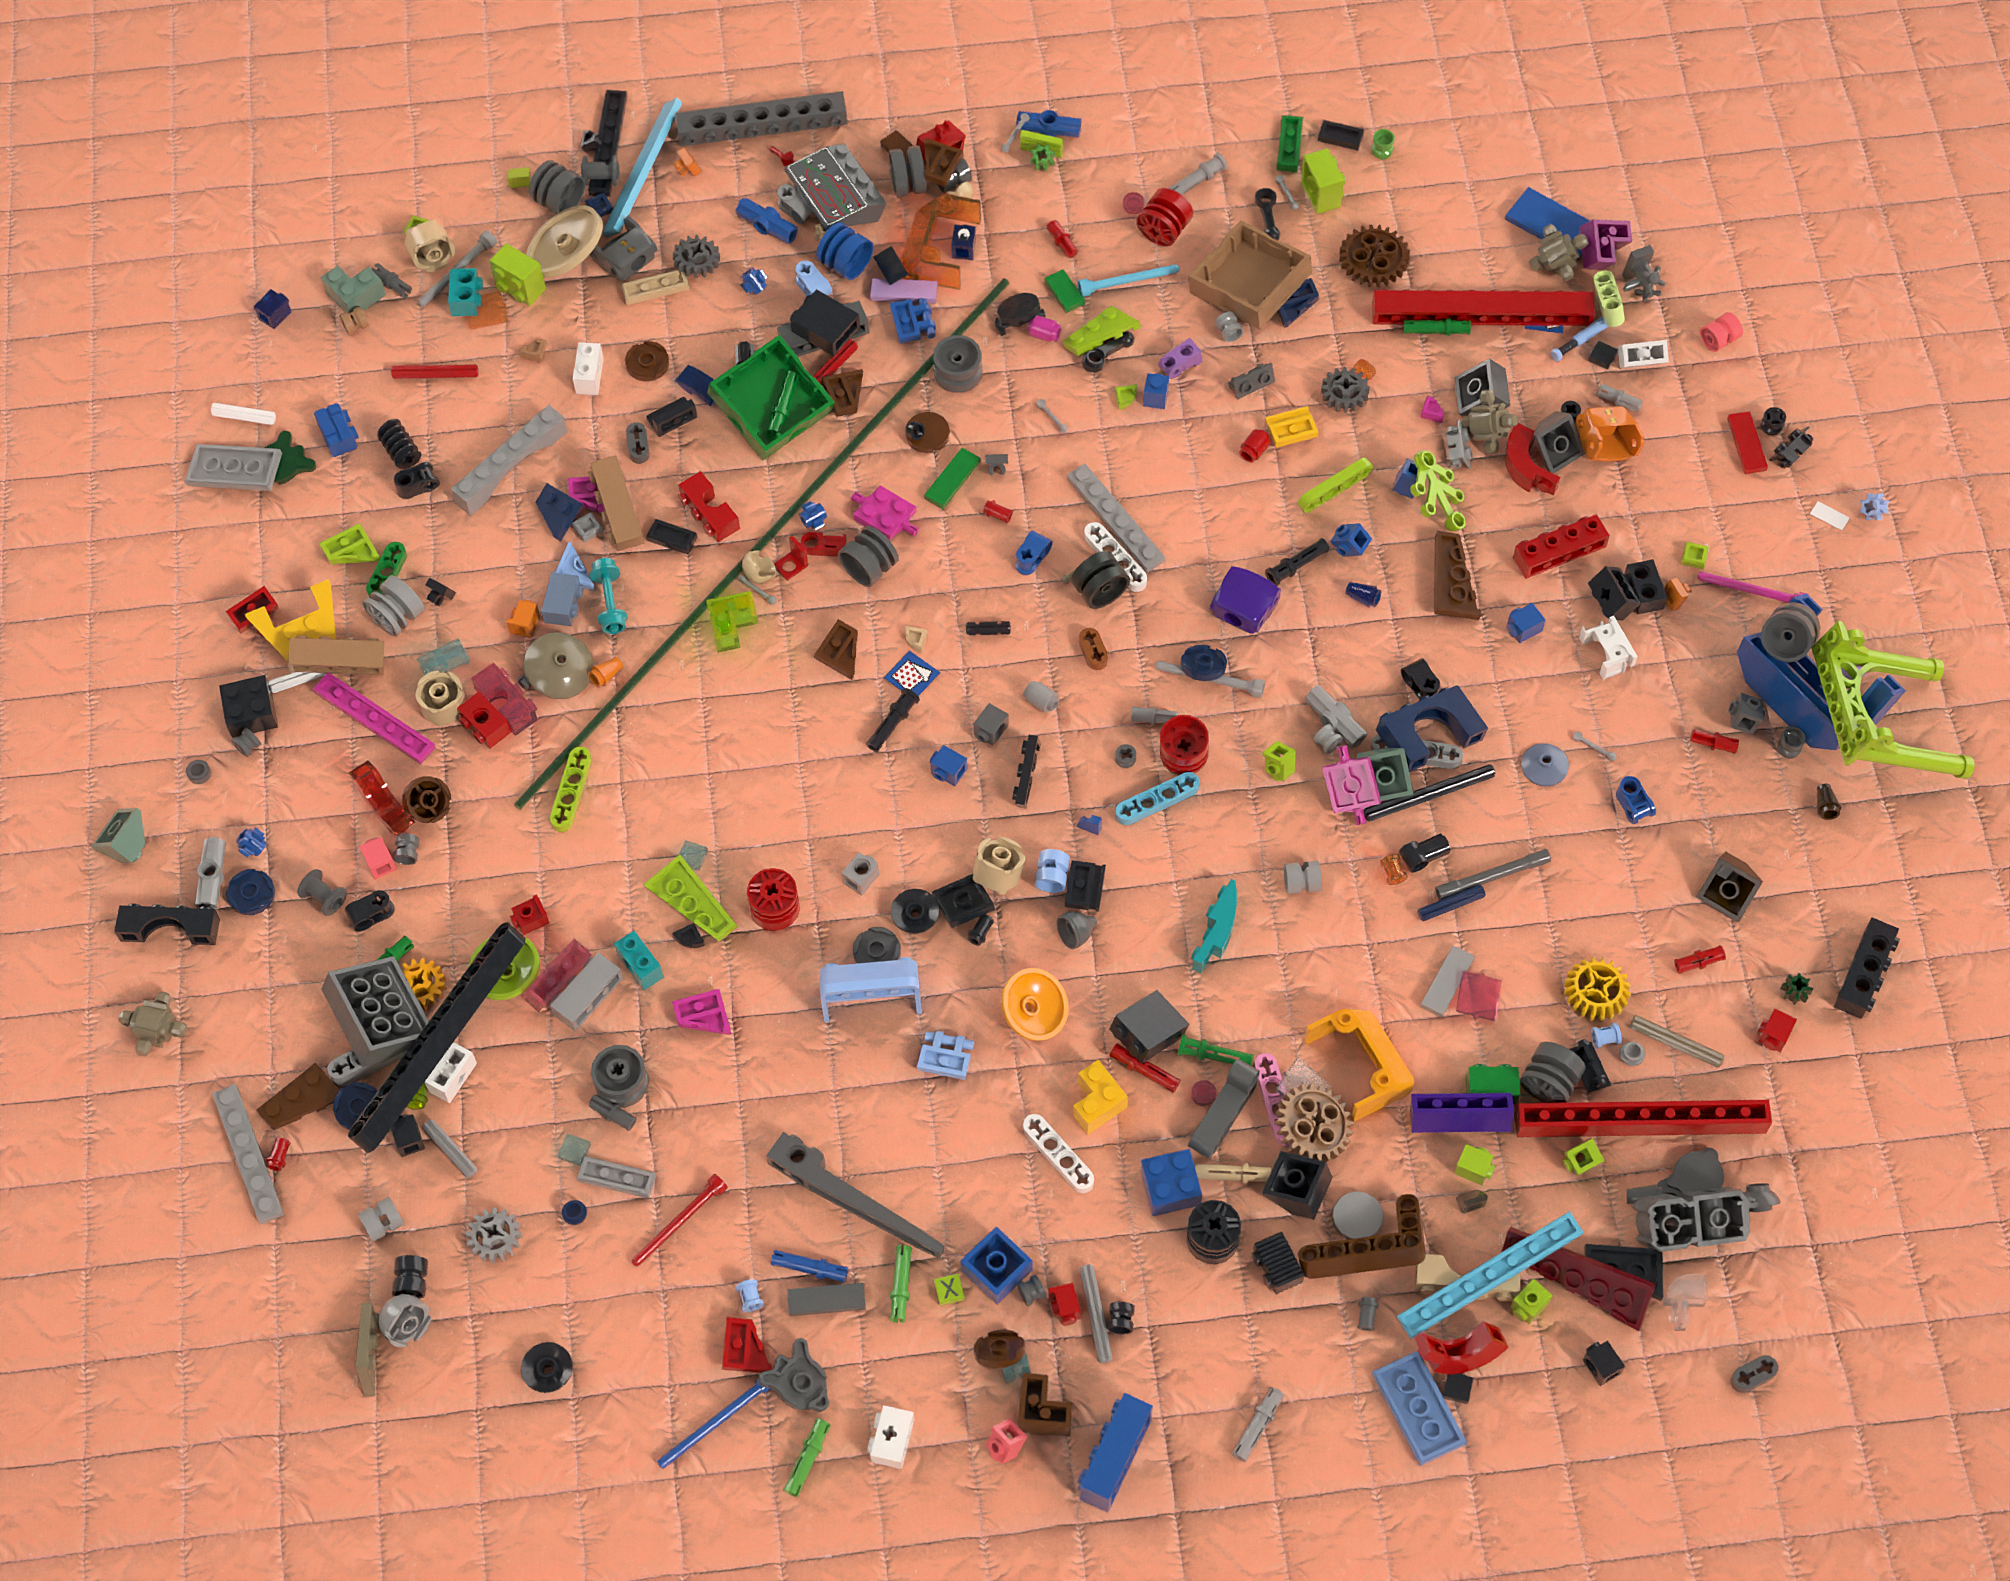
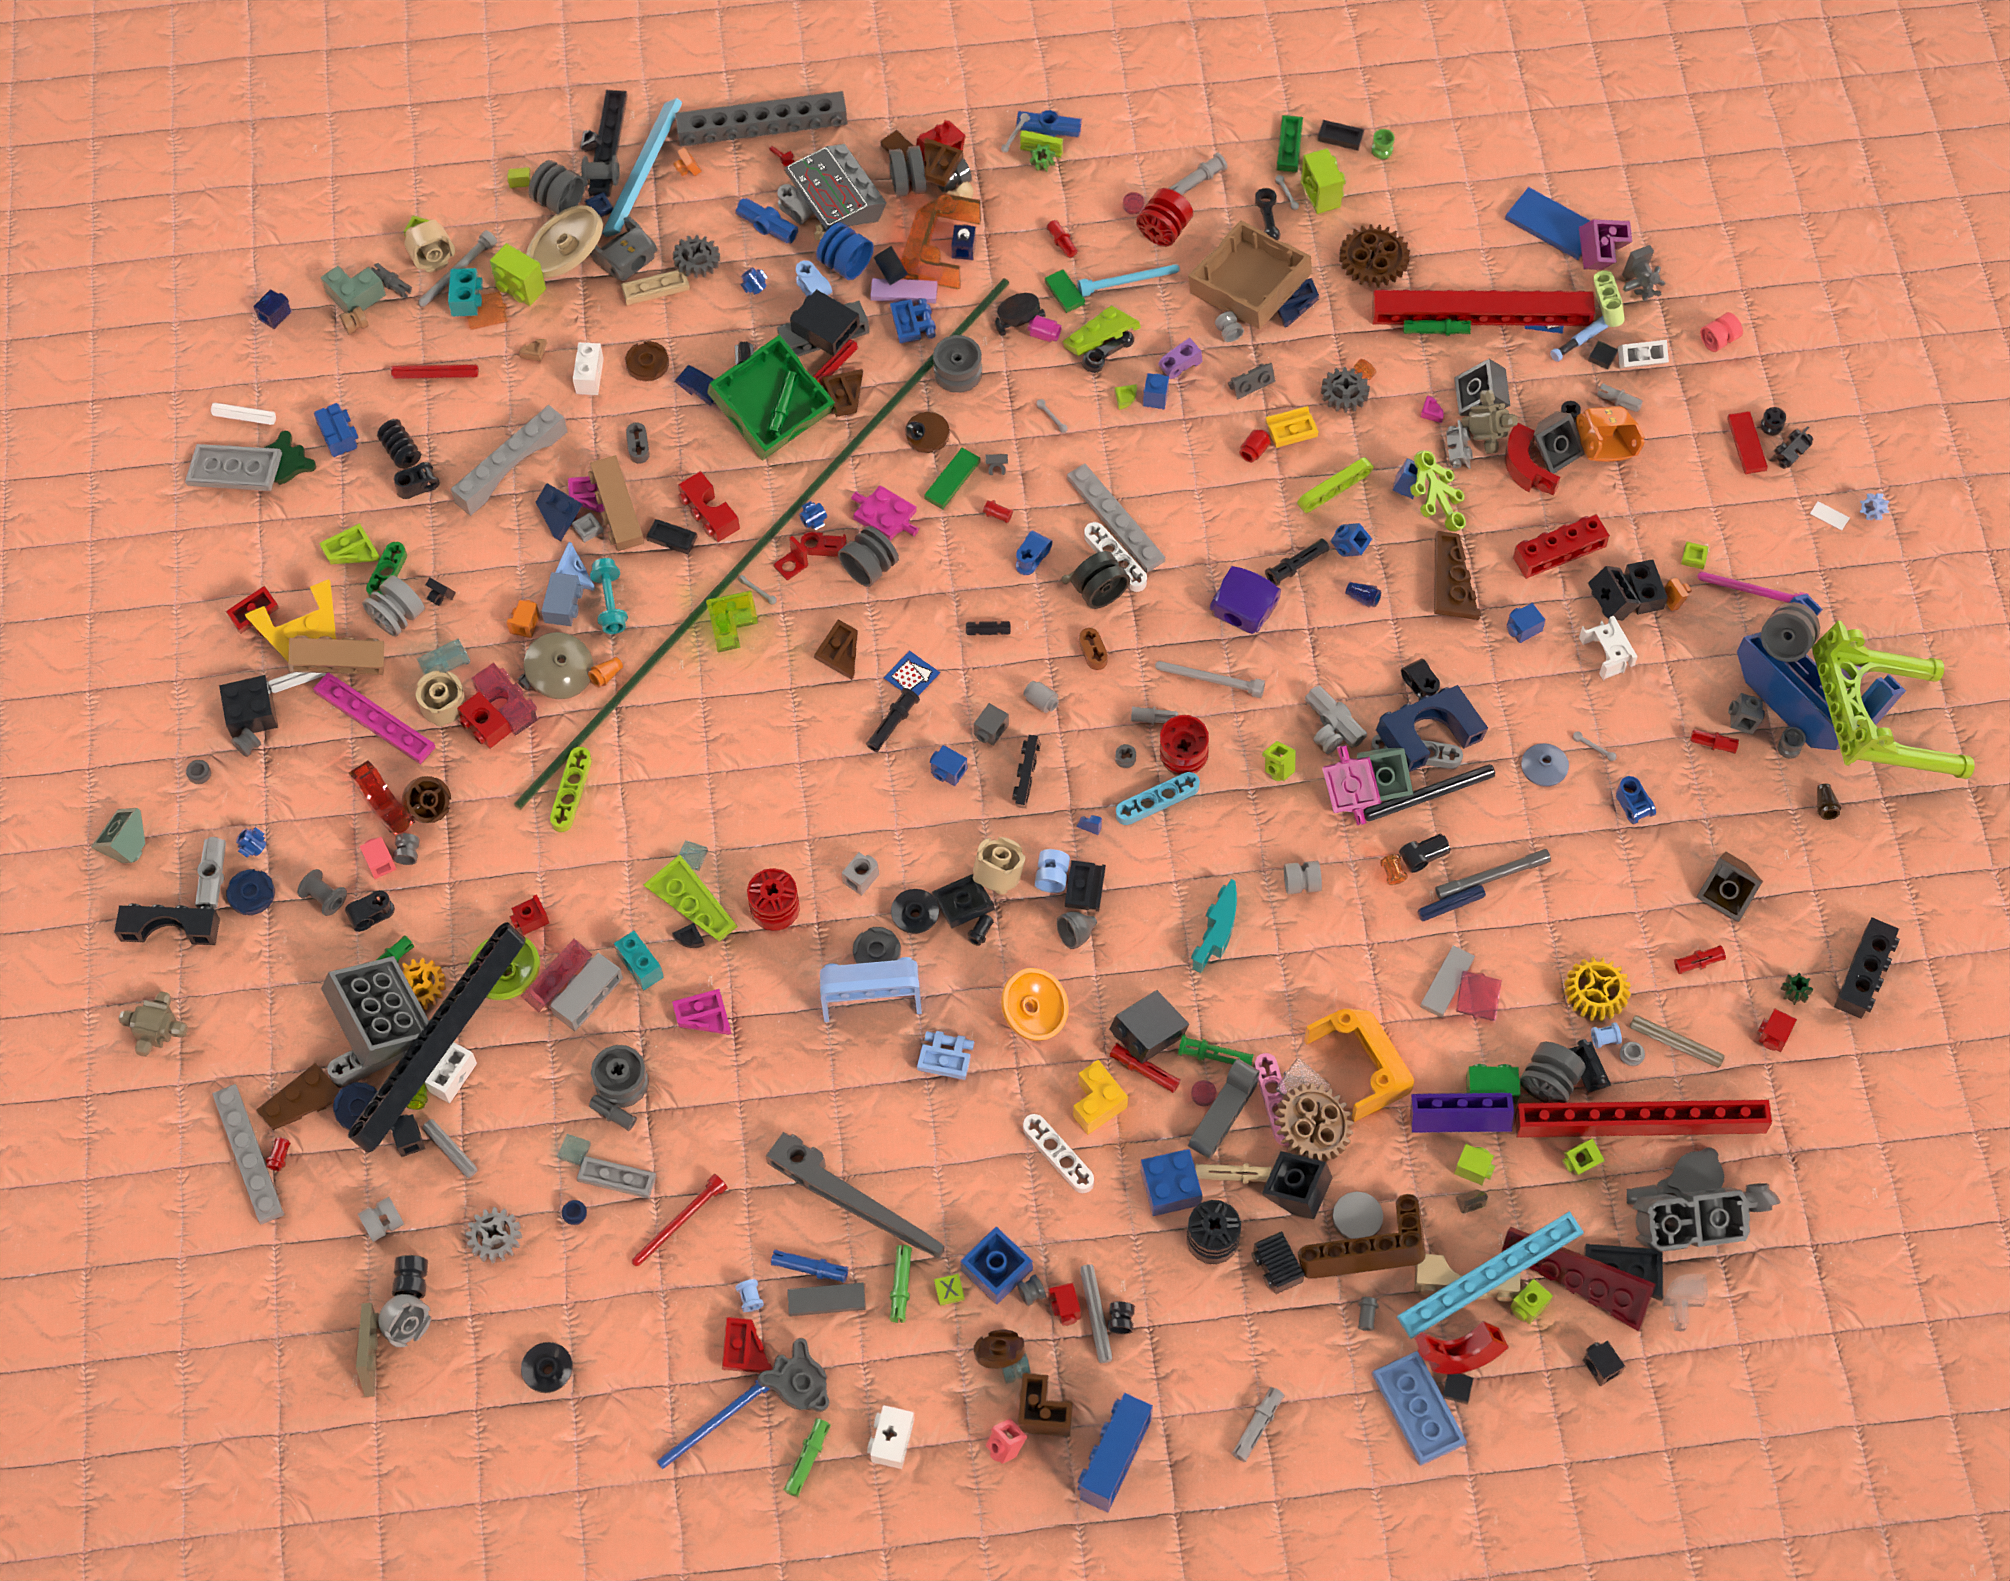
(672, 416): black panel -> none
(758, 568): tan hair -> none
(916, 638): tan tile -> none
(1203, 663): dark blue tile -> none
(1558, 252): dark tan piece -> none
(1756, 1379): dark grey beam -> none

